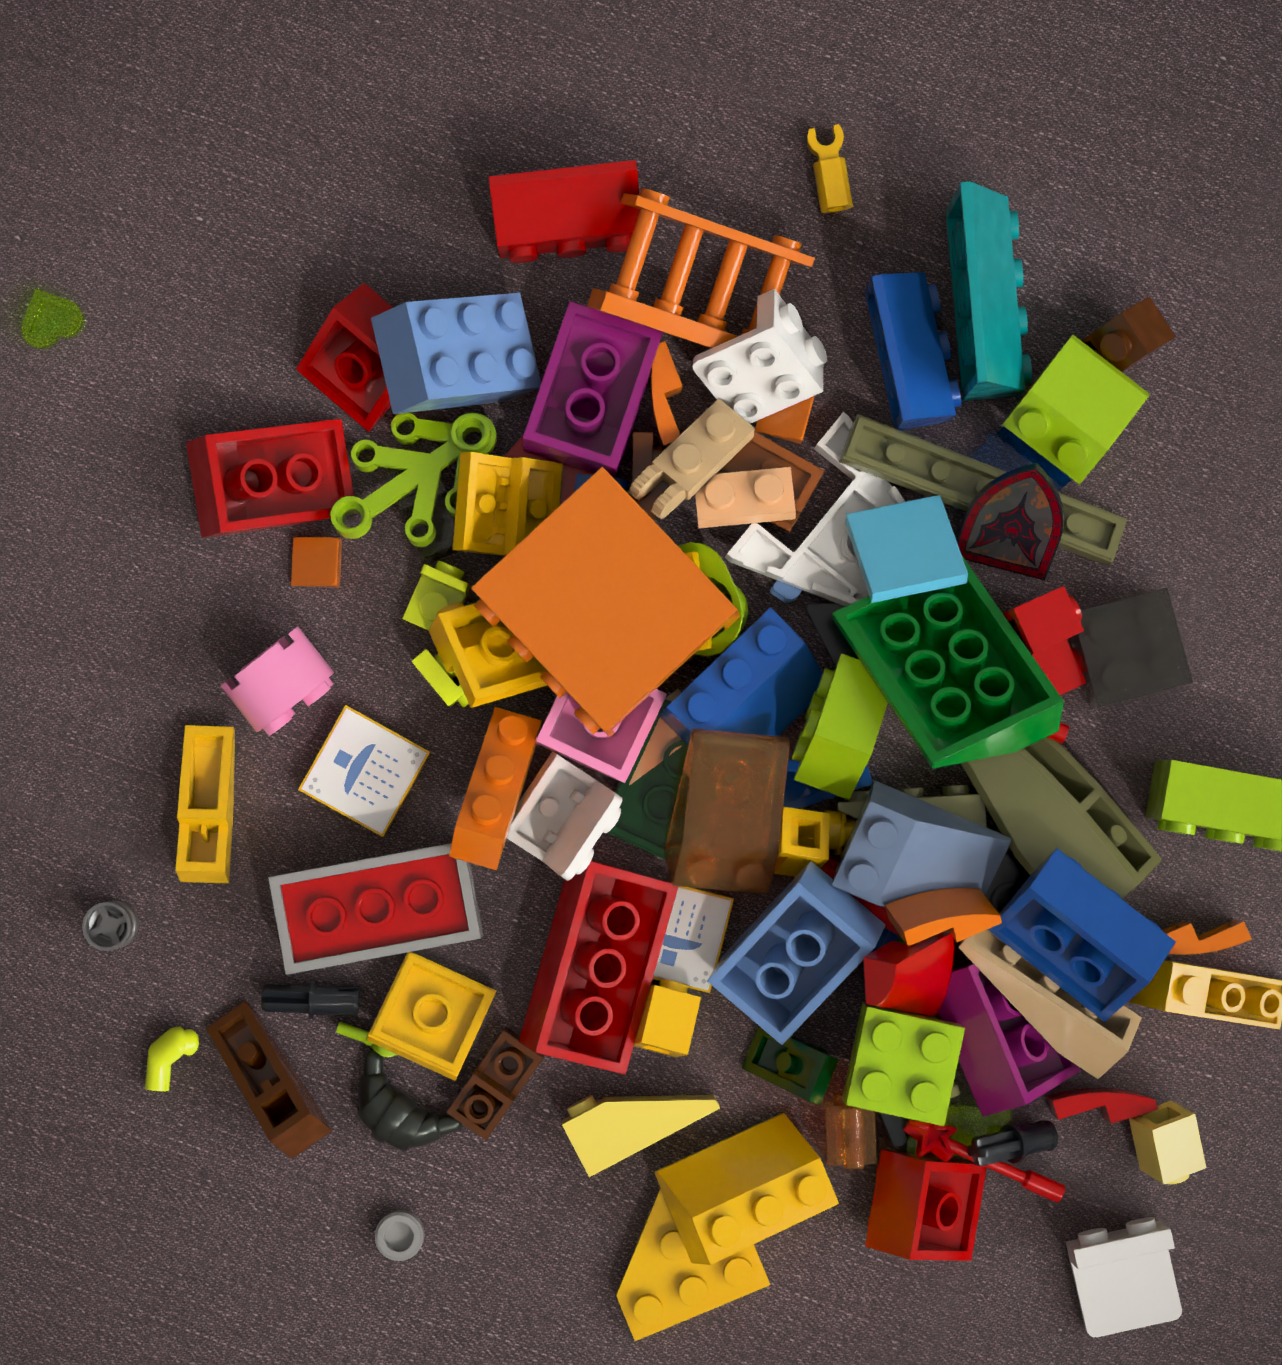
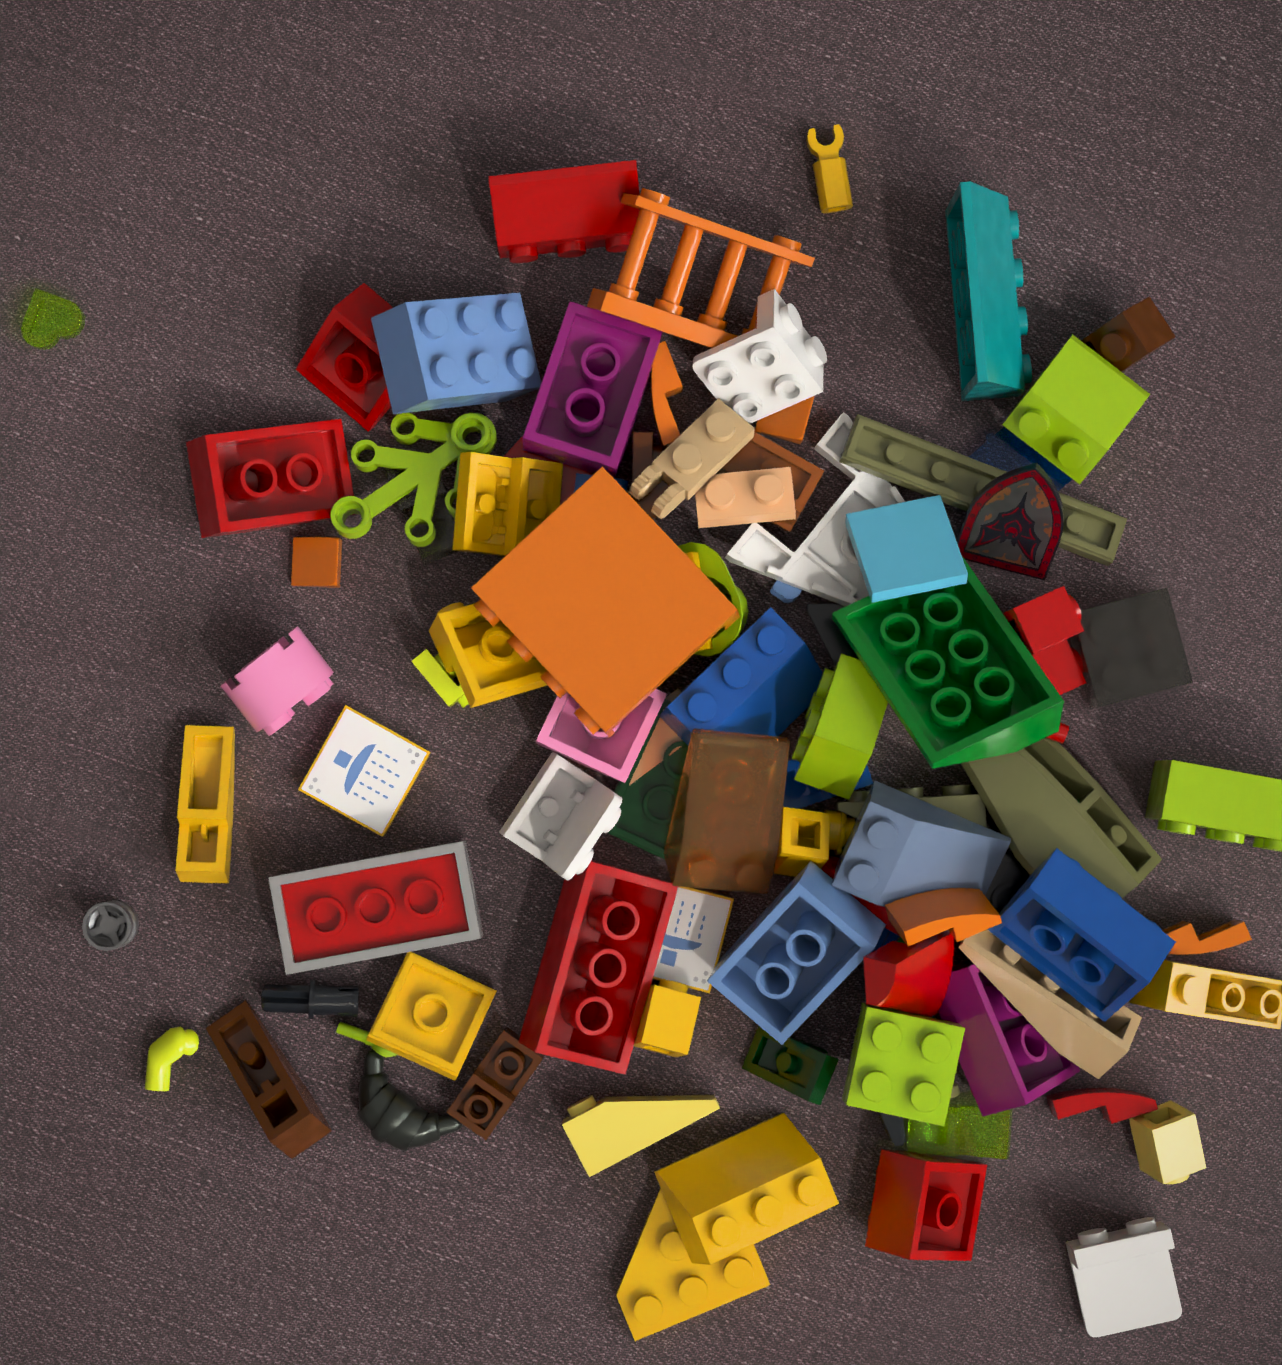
(399, 1235): light grey tile -> none
(434, 591): neon yellow bracket -> none
(495, 788): orange brick -> none
(848, 1134): clear orange brick -> none
(911, 350): blue slope -> none
(939, 1142): red piece -> none
(1013, 1143): black axle -> none

